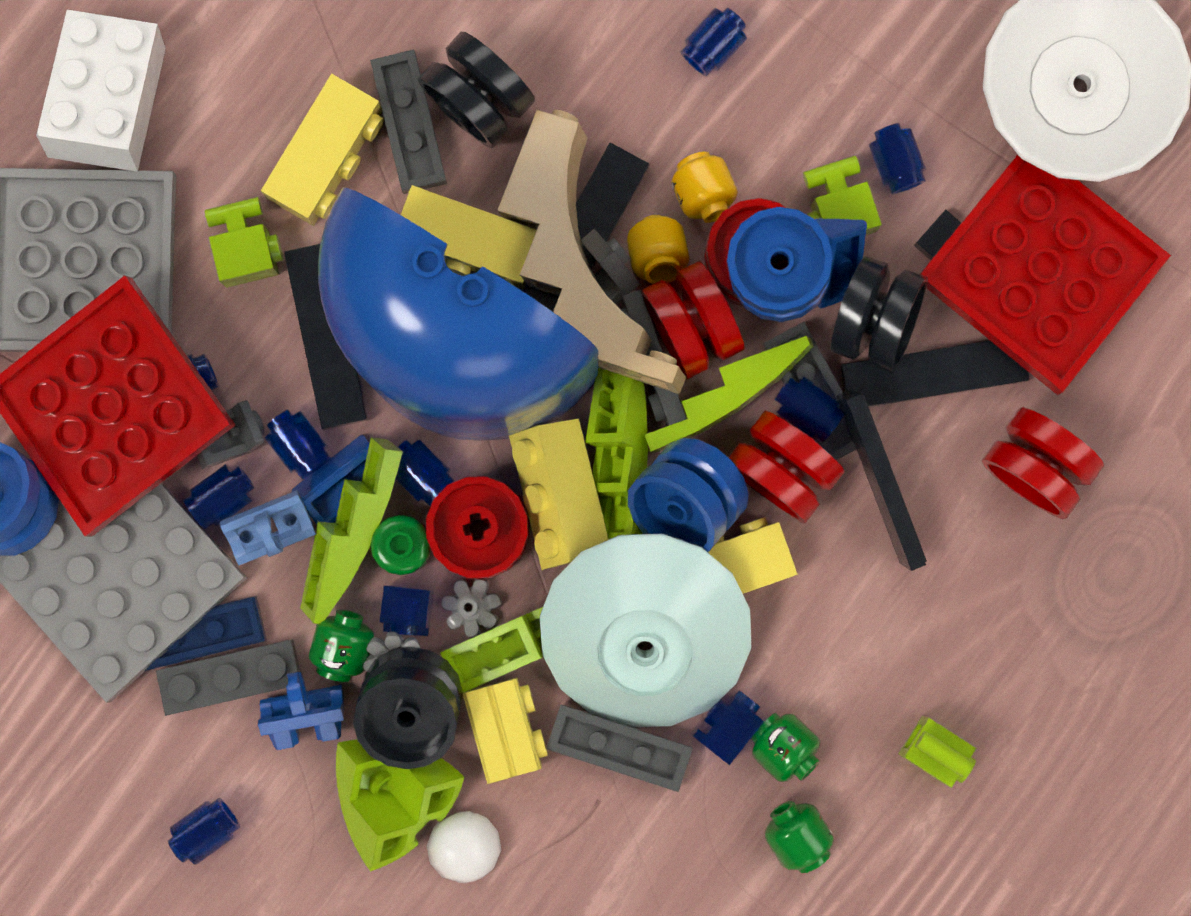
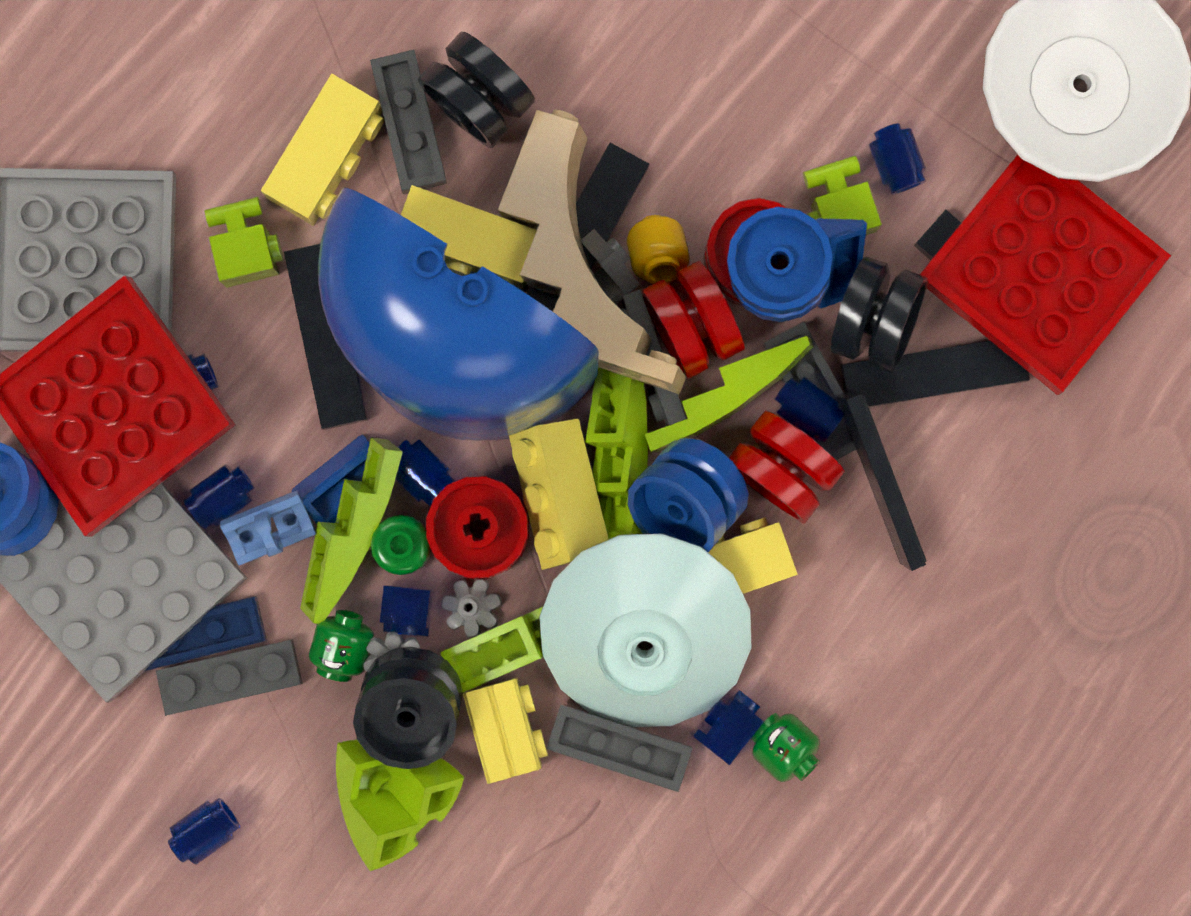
(101, 90): white brick -> none
(239, 440): dark grey bracket -> none
(297, 443): clear blue brick -> none
(301, 709): blue hips -> none
(464, 847): white hair -> none
(703, 186): yellow head -> none
(714, 41): clear blue brick -> none
(799, 836): green head -> none
(939, 752): lime brick -> none
(1043, 462): red wheel -> none

